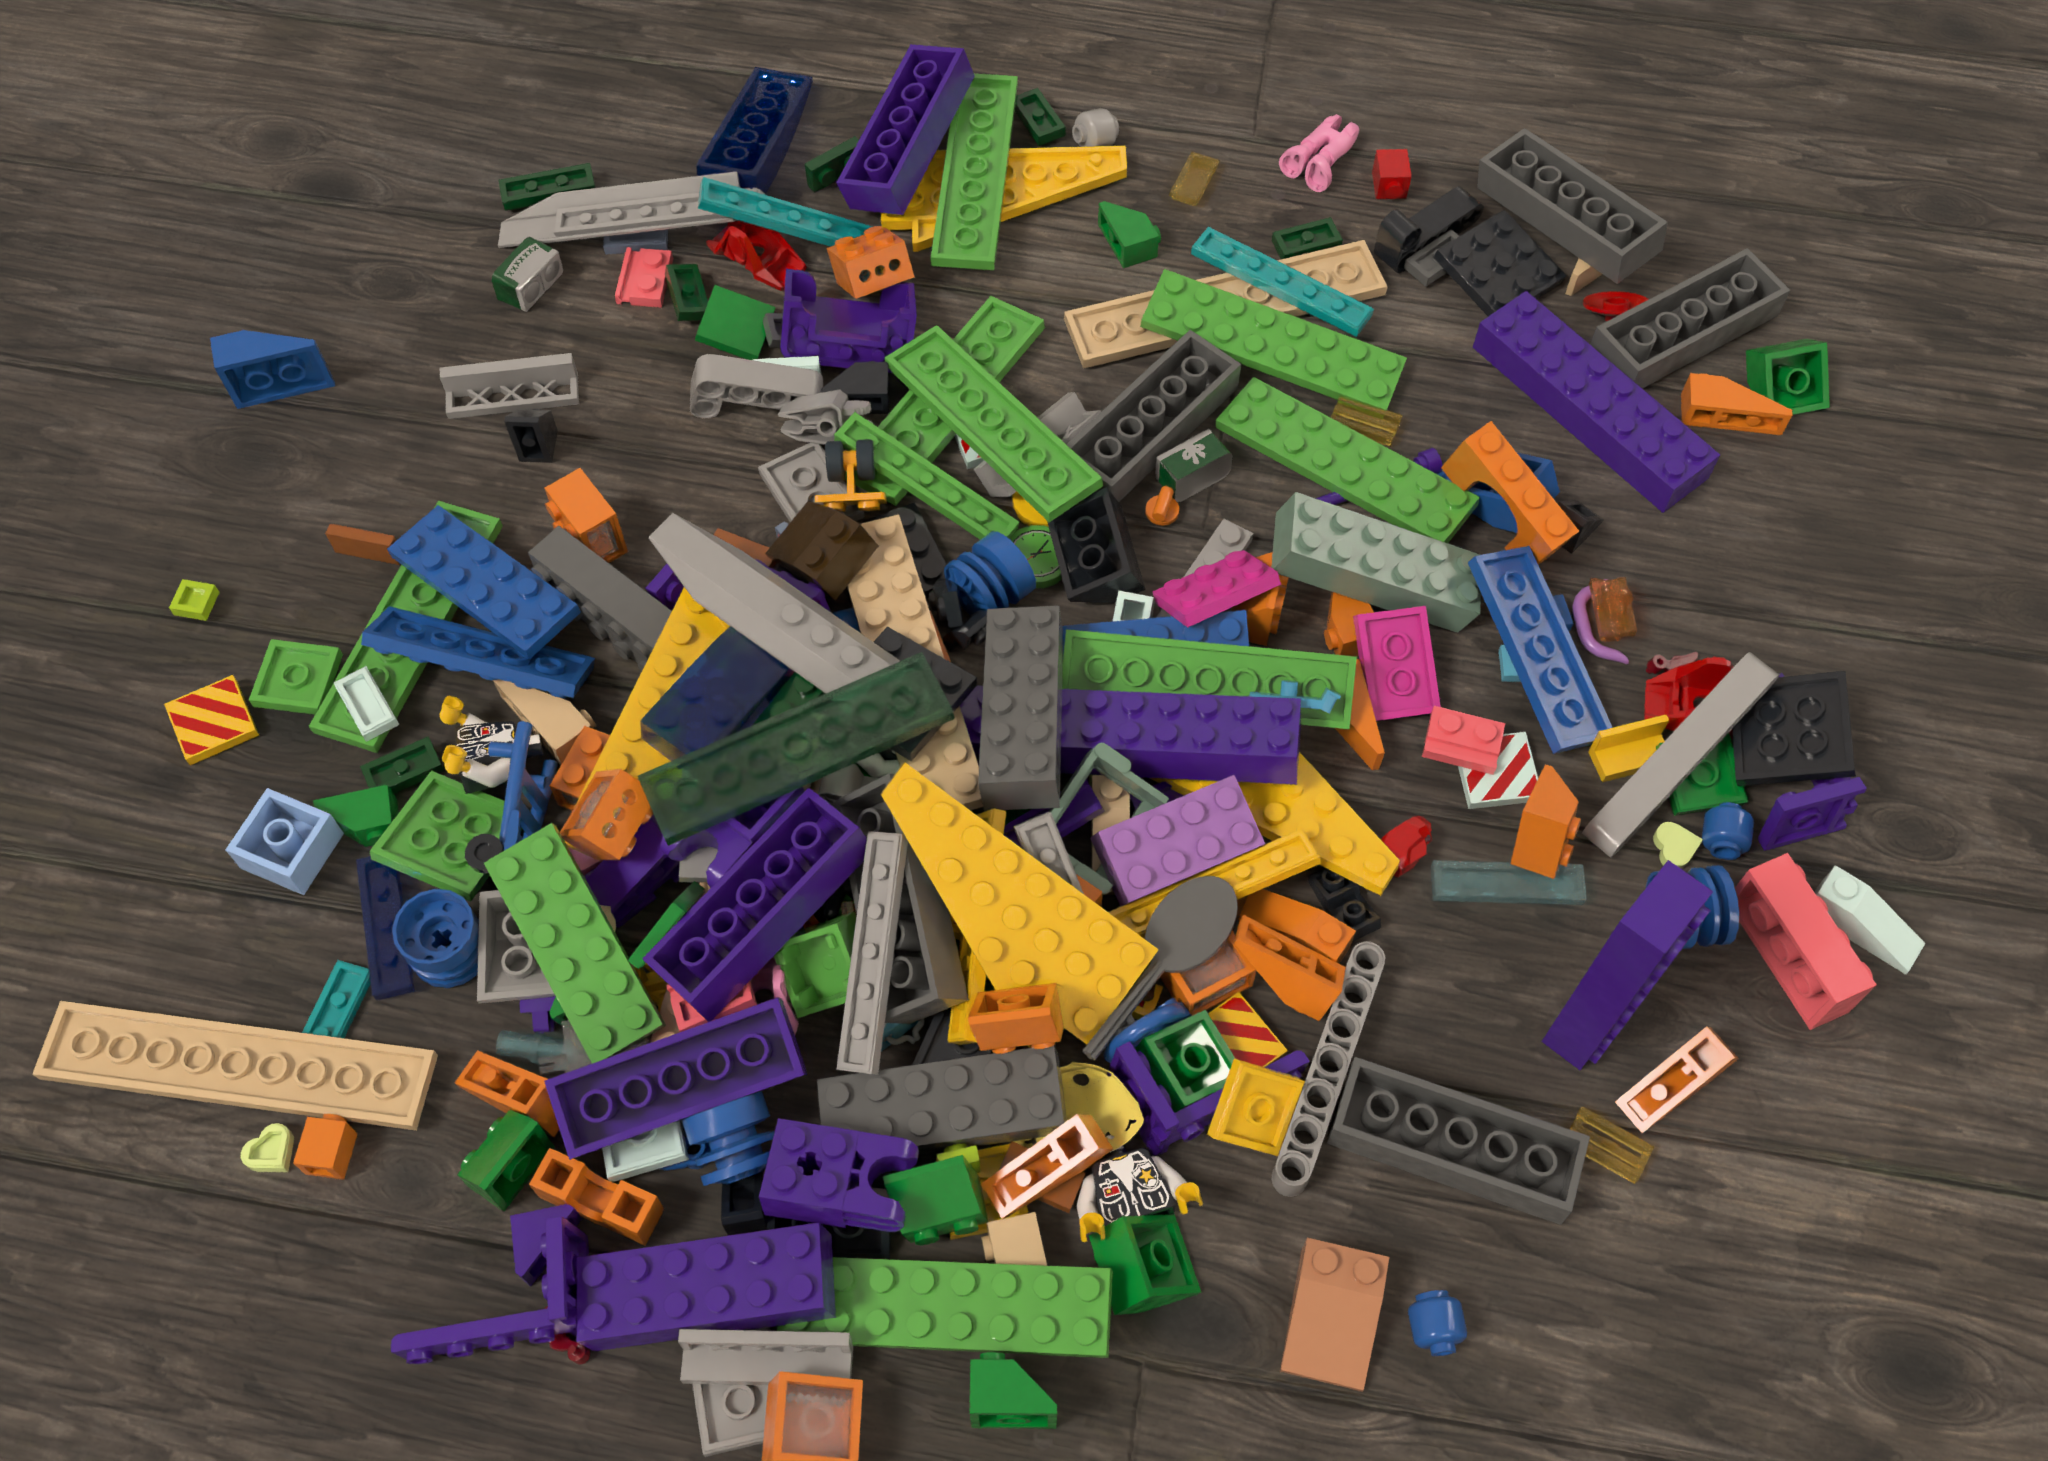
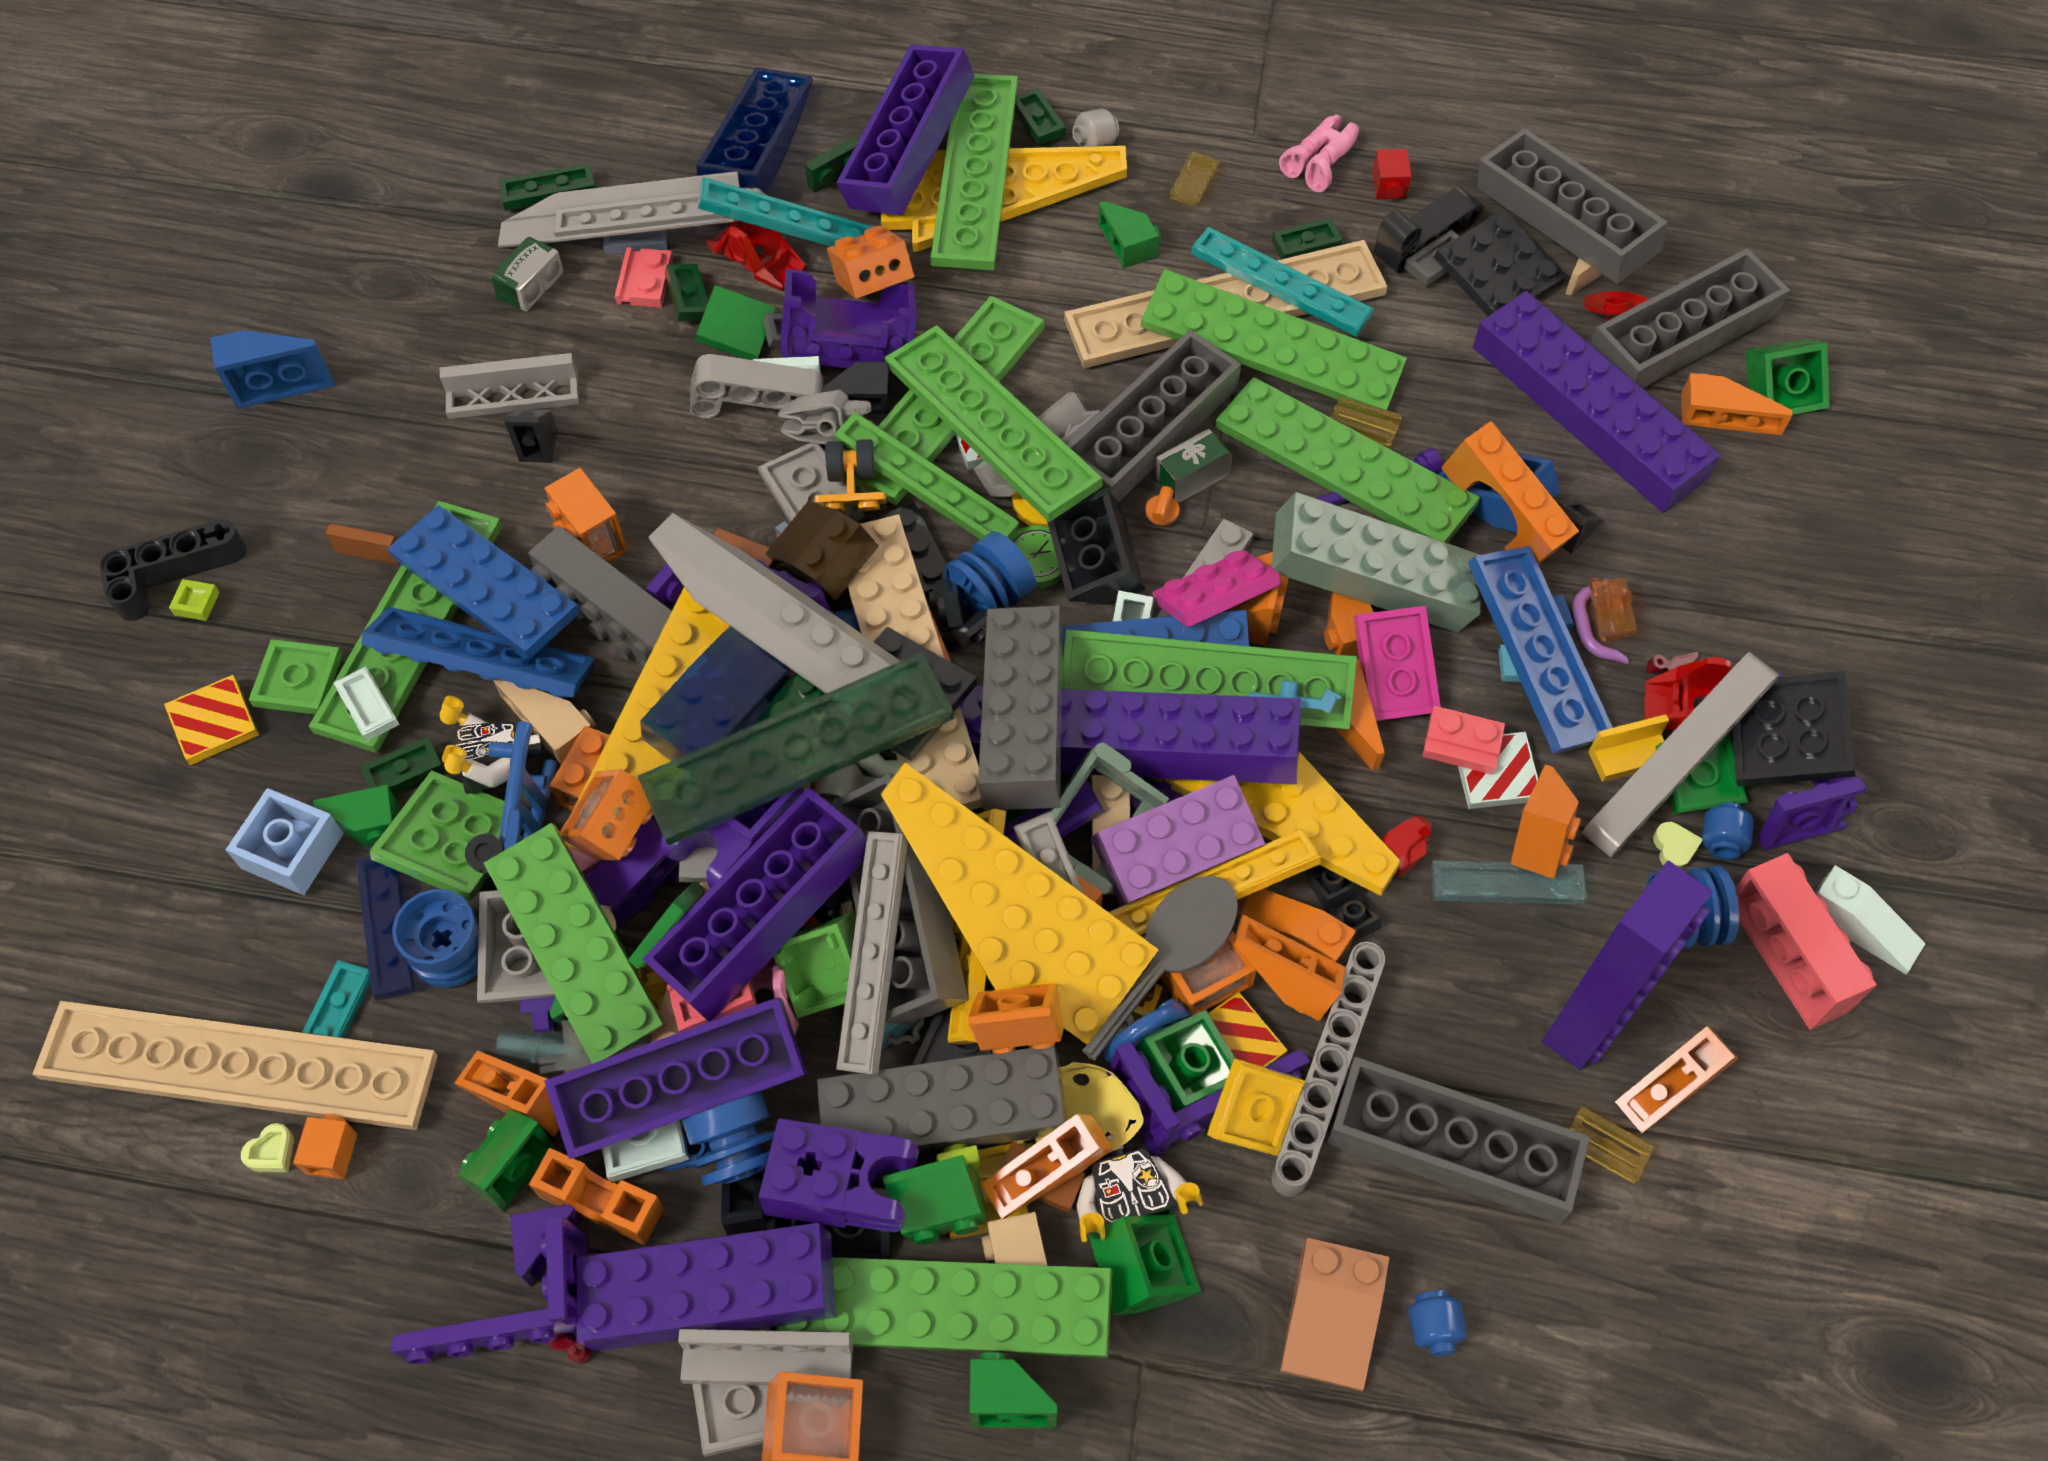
(163, 559): none -> black beam

